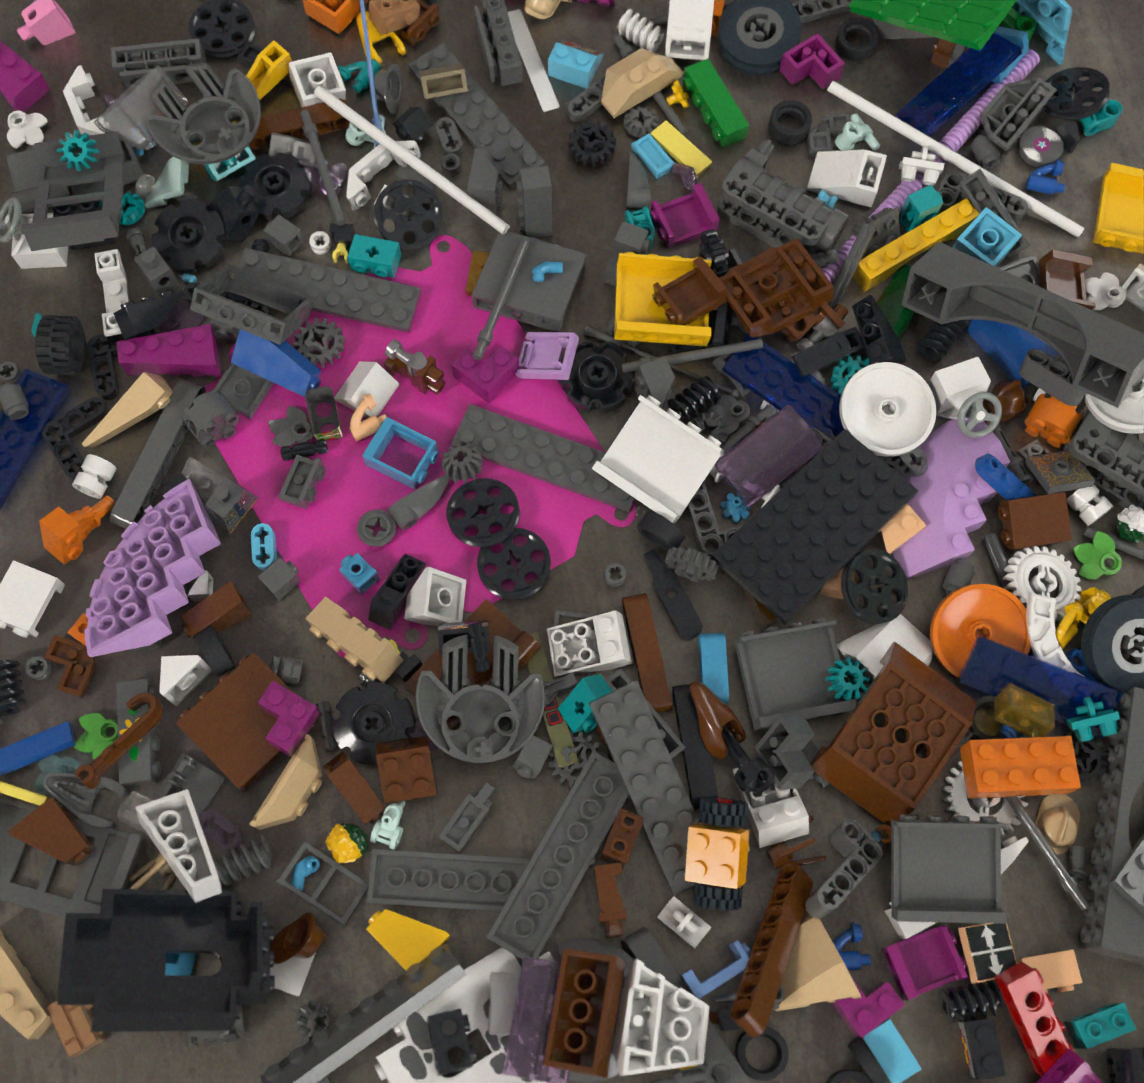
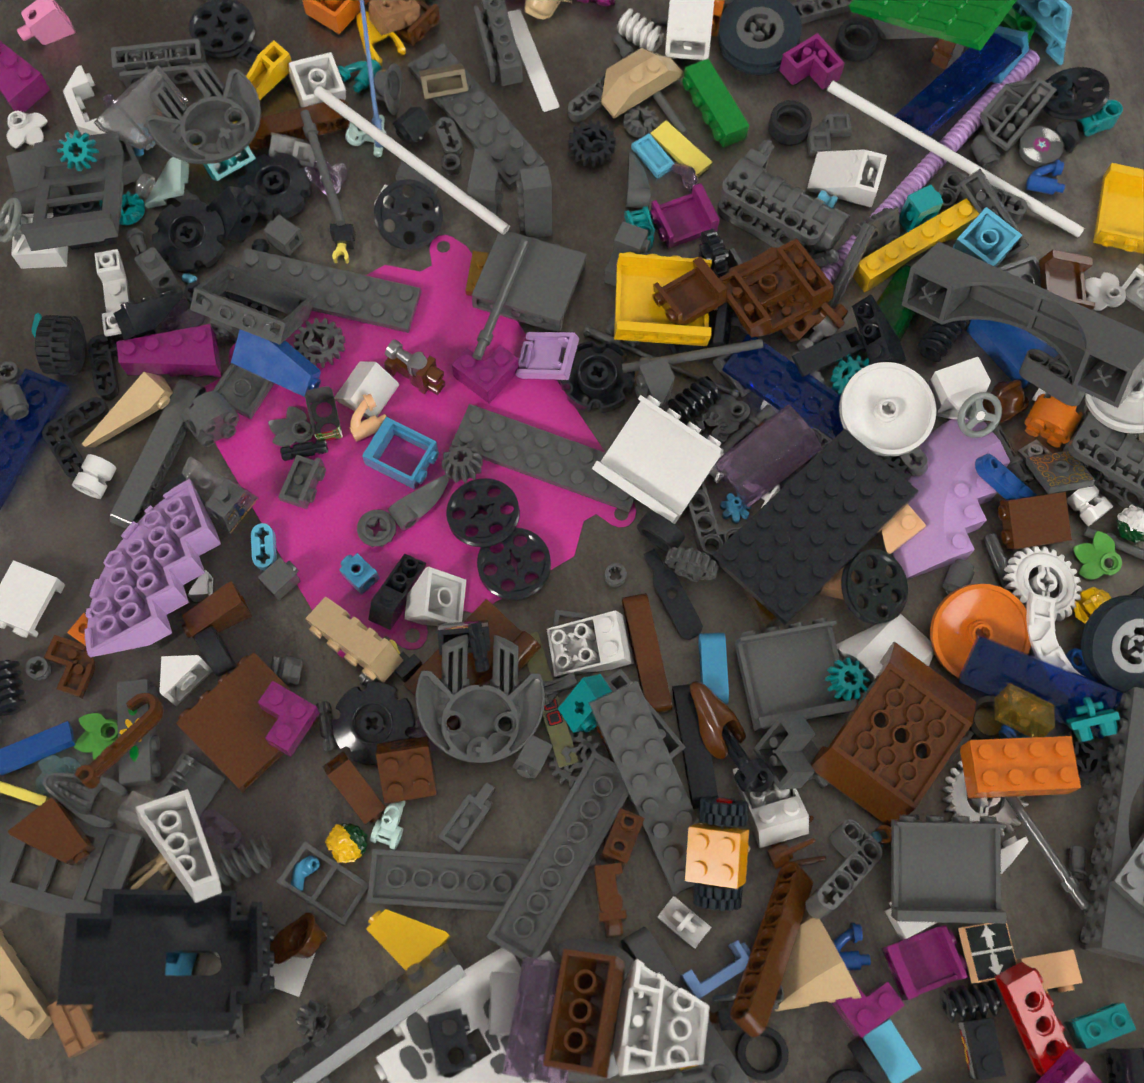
(65, 532): orange brick -> none
(292, 788): tan wedge -> none
(322, 249): white bush -> none
(370, 165): white slope -> none
(374, 256): teal brick -> none
(546, 267): dark azure arm -> none
(574, 63): medium azure slope -> none
(678, 95): yellow plant -> none
(854, 132): light aqua piece -> none
(930, 169): white hips -> none
(1058, 821): tan piece -> none
(1068, 626): yellow plant -> none

